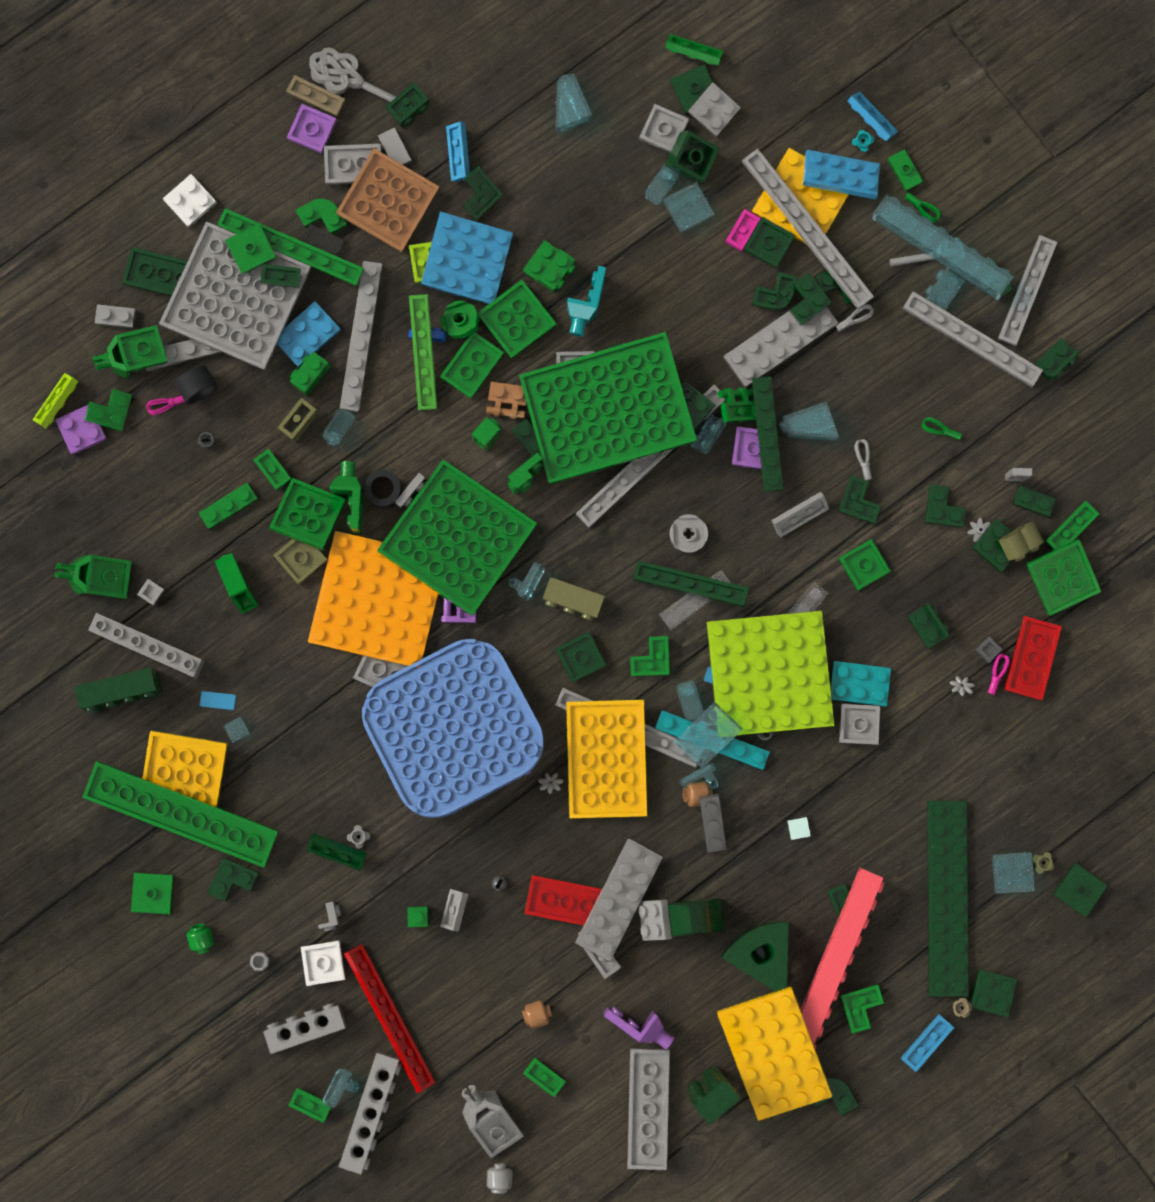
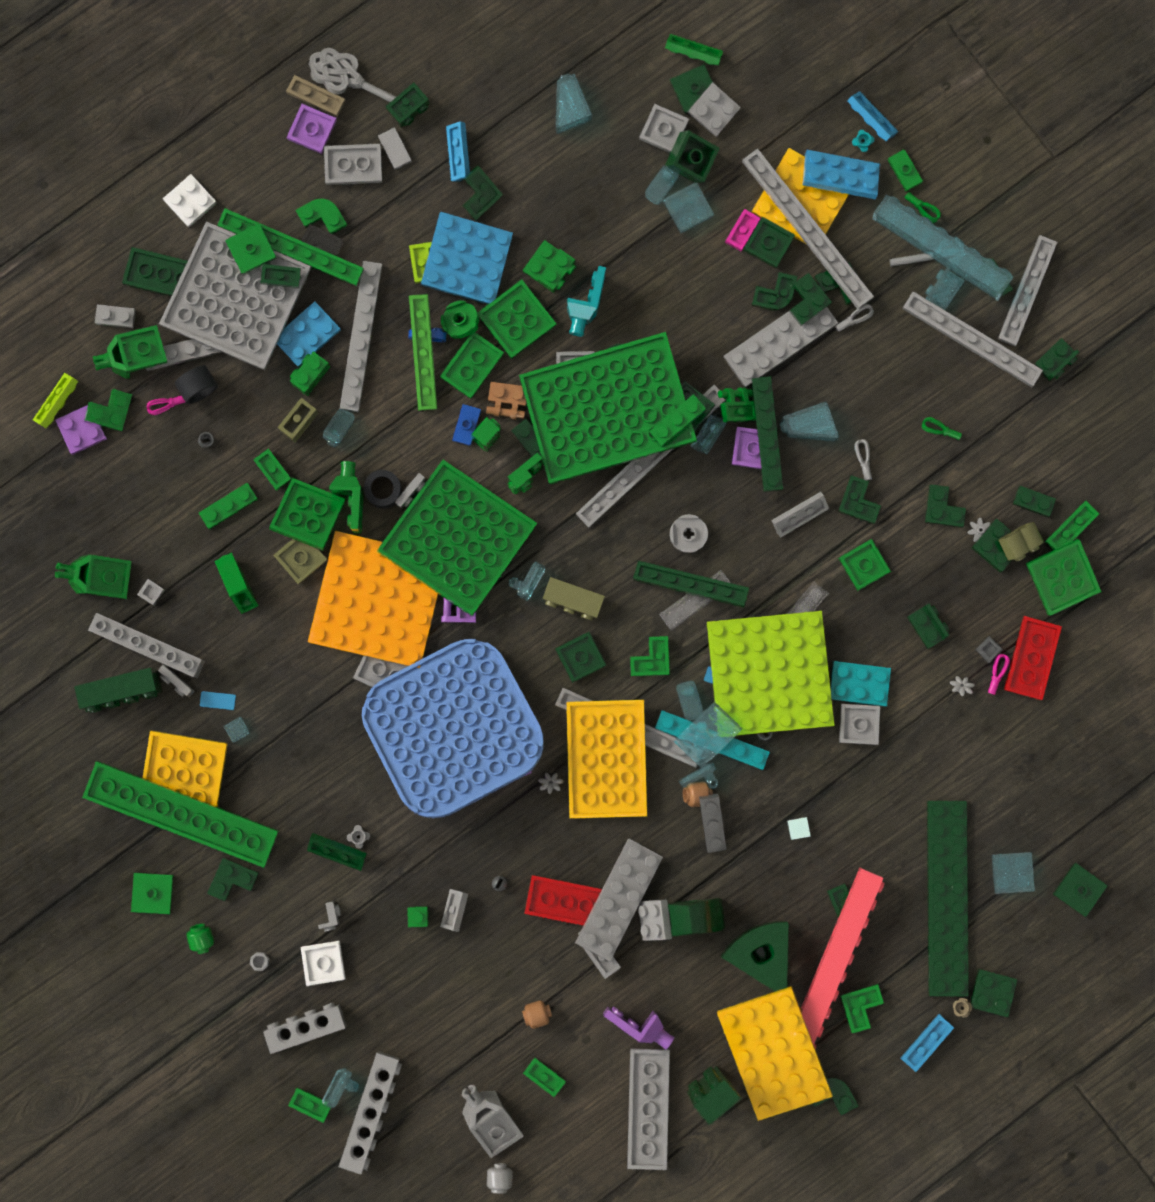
(169, 676): none -> light grey plate
(387, 200): medium nougat plate -> none
(389, 1018): red plate -> none
(466, 424): none -> blue plate
(677, 420): none -> green plate
(1018, 474): light grey tile -> none
(1048, 862): olive plate -> none

